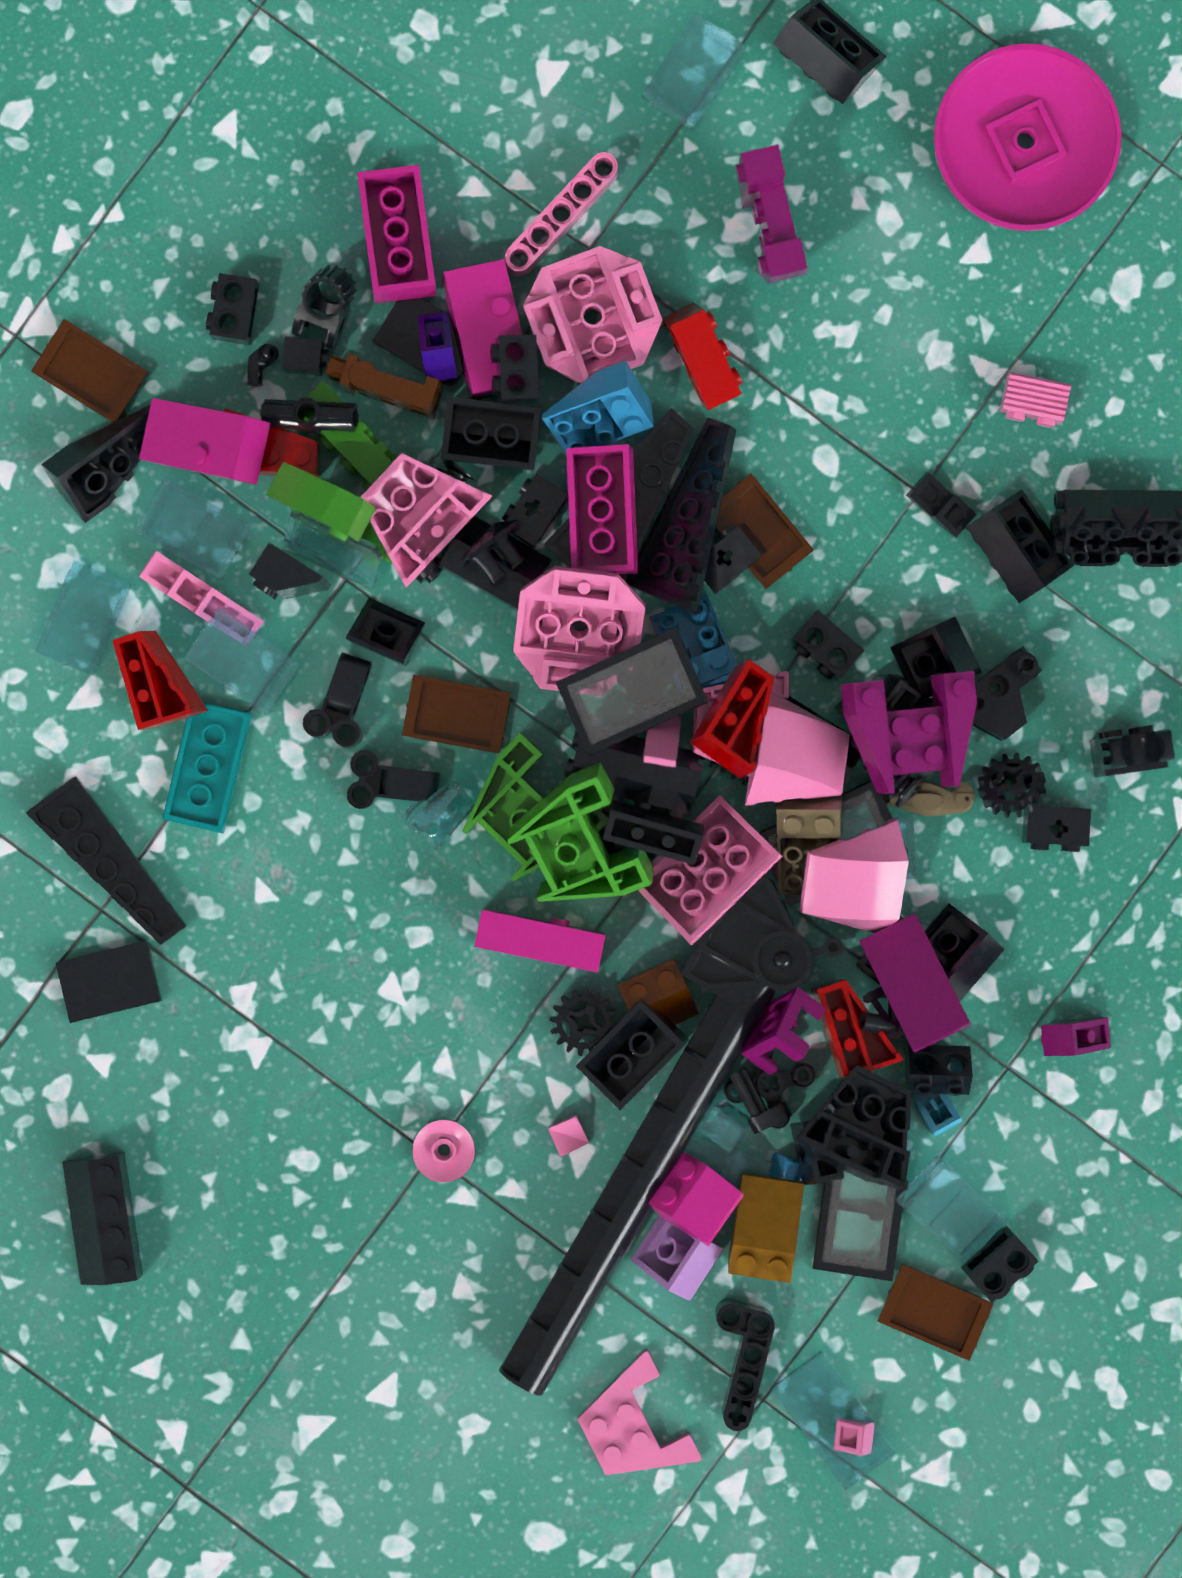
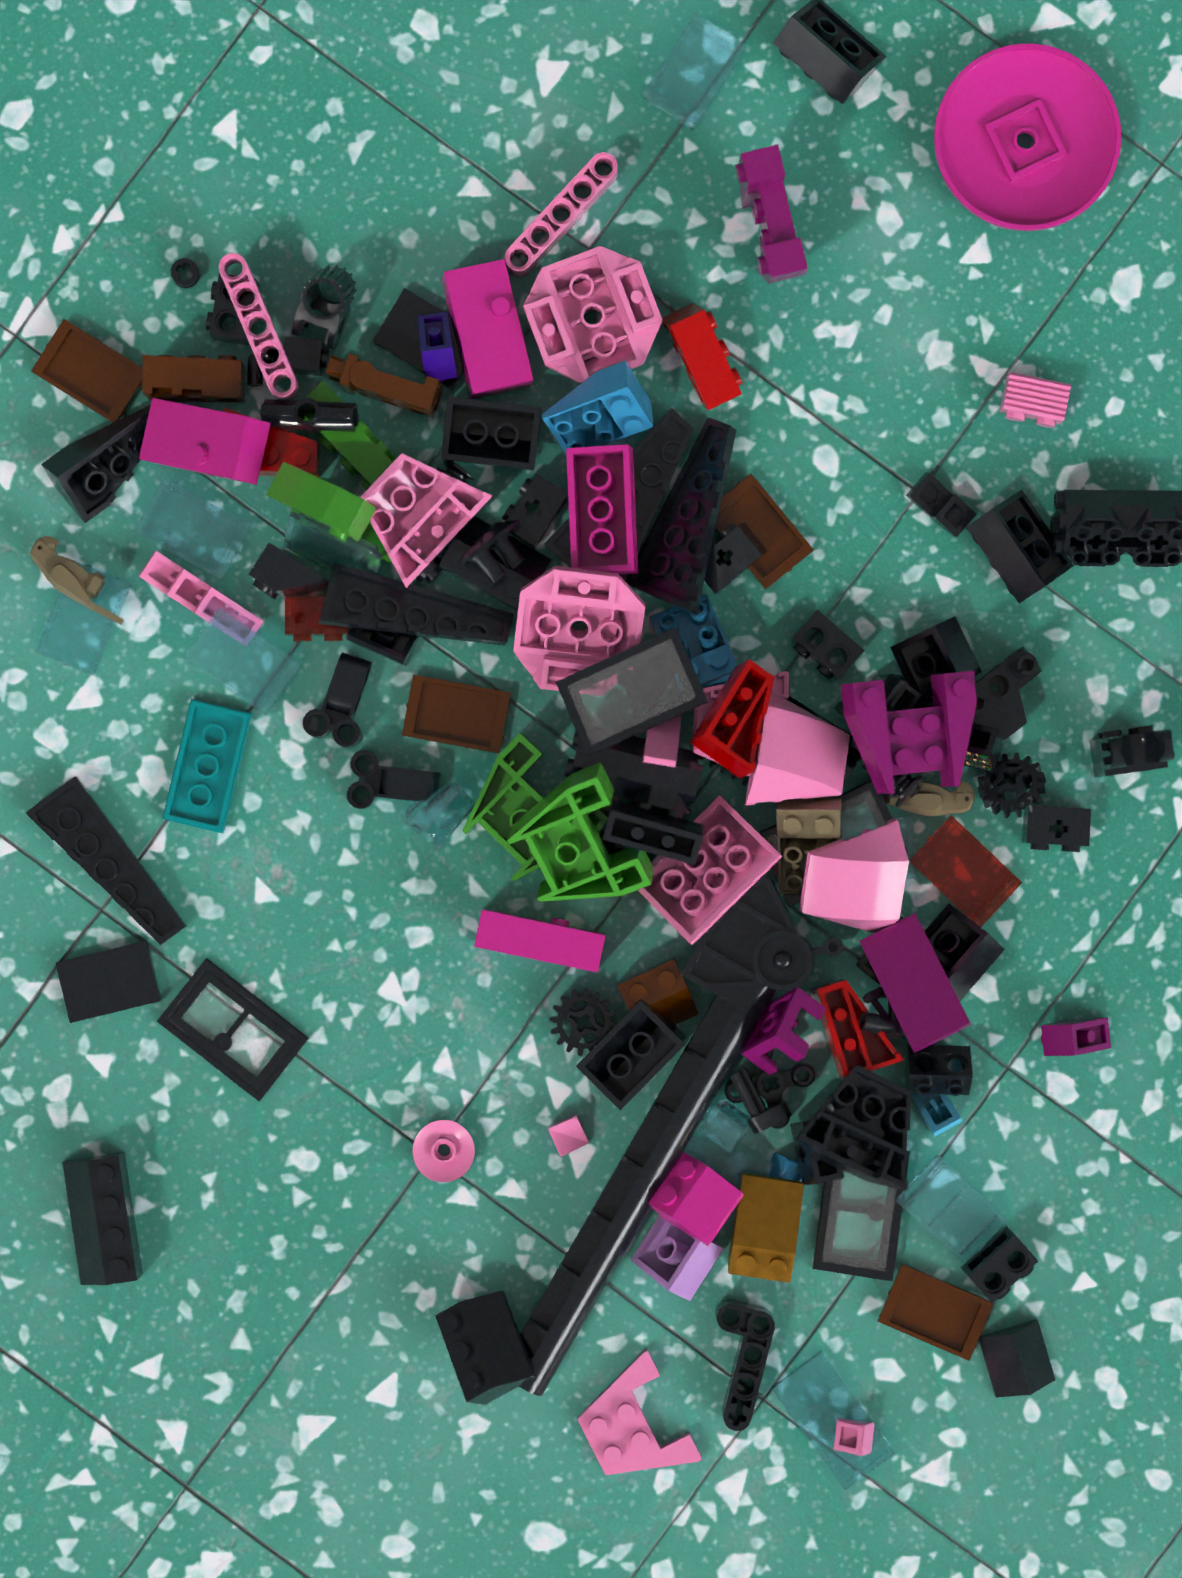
(70, 576): none -> dark tan animal
(155, 681): red wedge -> none
(176, 276): none -> black bush
(193, 378): none -> reddish brown wedge
(232, 1029): none -> black door
(258, 312): none -> bright pink beam
(303, 617): none -> clear red brick
(386, 605): none -> black wing
(396, 234): dark pink brick -> none
(485, 1347): none -> black slope
(525, 369): black brick -> none
(965, 871): none -> clear red piece
(983, 748): none -> black brick
(1017, 1360): none -> black slope

